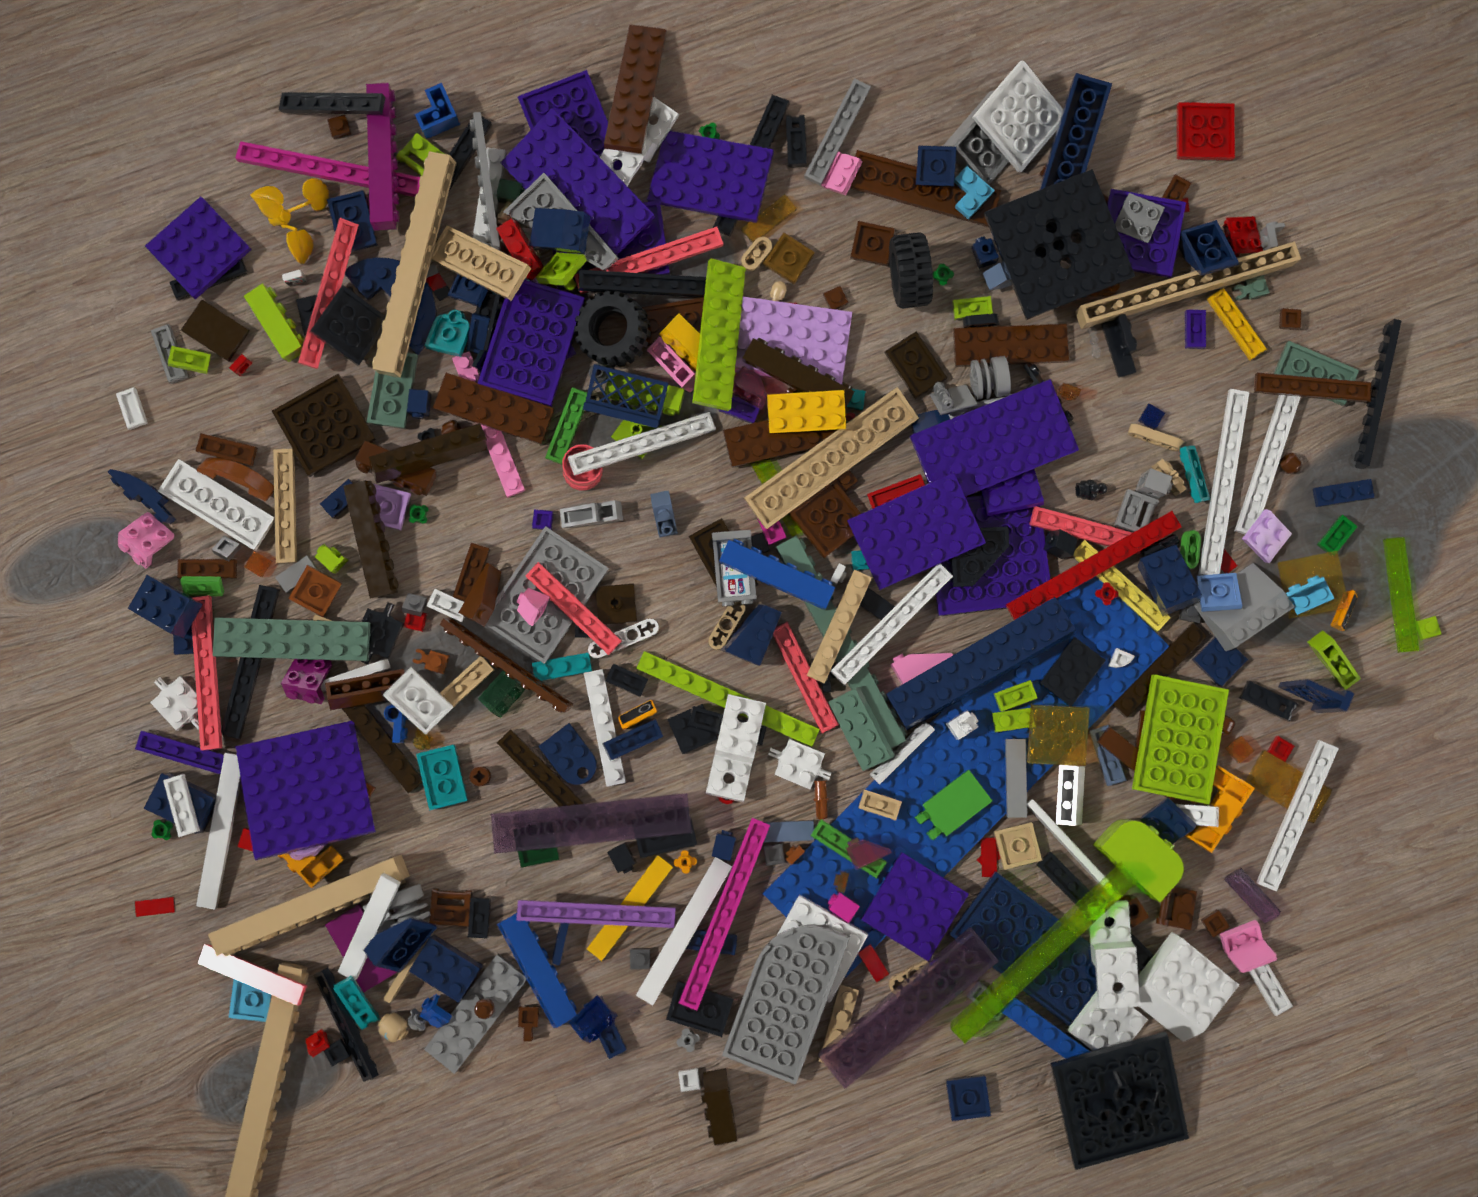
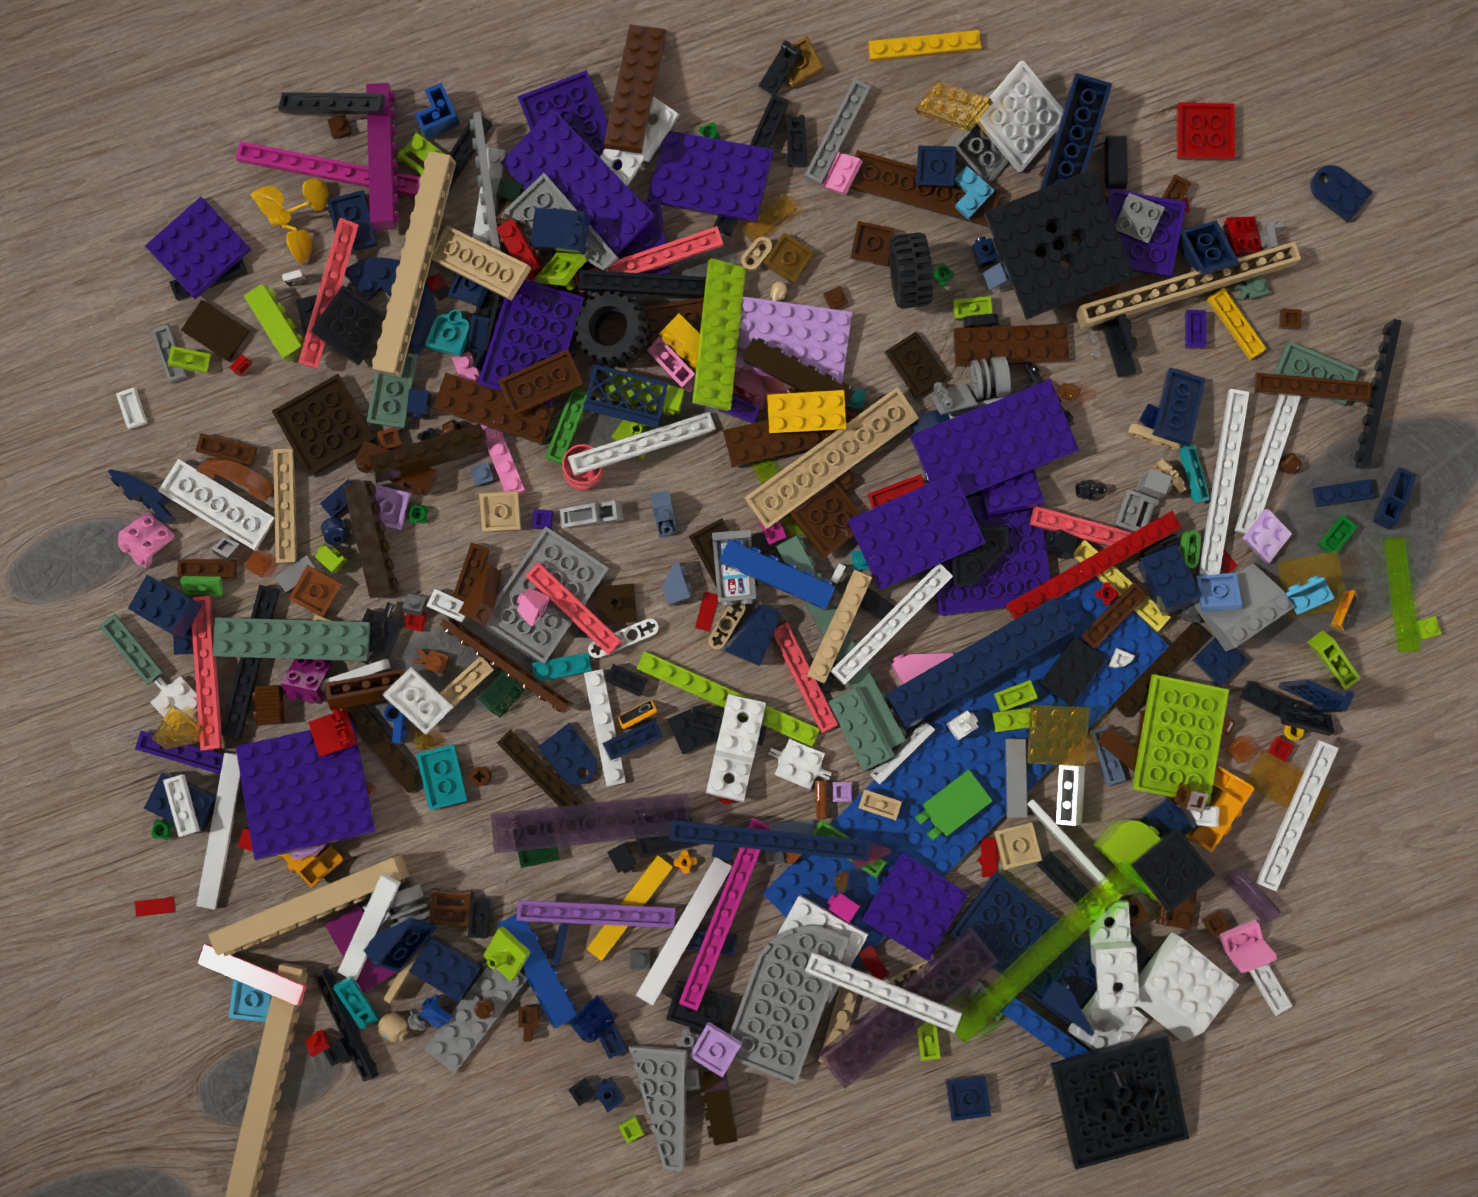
(131, 649): none -> sand green plate
(177, 730): none -> clear yellow plate
(269, 705): none -> reddish brown brick
(332, 732): none -> red hinge
(334, 531): none -> dark blue head
(389, 438): none -> dark orange plate
(482, 474): none -> sand blue plate
(500, 510): none -> tan plate
(506, 954): none -> lime tile
(540, 382): none -> reddish brown plate
(581, 1091): none -> black plate
(616, 1094): none -> dark blue brick
(631, 1129): none -> lime tile
(663, 1088): none -> light grey wing
(674, 585): none -> sand blue slope
(706, 611): none -> red sticker
(715, 1049): none -> lavender plate
(770, 840): none -> dark blue plate
(780, 68): none -> black plate
(807, 64): none -> pearl gold plate
(842, 791): none -> lavender tile
(883, 992): none -> white tile
(924, 46): none -> yellow plate
(928, 1042): none -> lime plate
(953, 106): none -> clear yellow plate
(1064, 1002): none -> dark blue slope
(1113, 615): none -> reddish brown tile
(1116, 162): none -> black beam
(1172, 869): none -> black plate
(1178, 407): none -> dark blue plate
(1191, 797): none -> brick
(1298, 735): none -> yellow plate
(1306, 719): none -> black plate
(1341, 193): none -> dark blue plate
(1394, 498): none -> dark blue slope

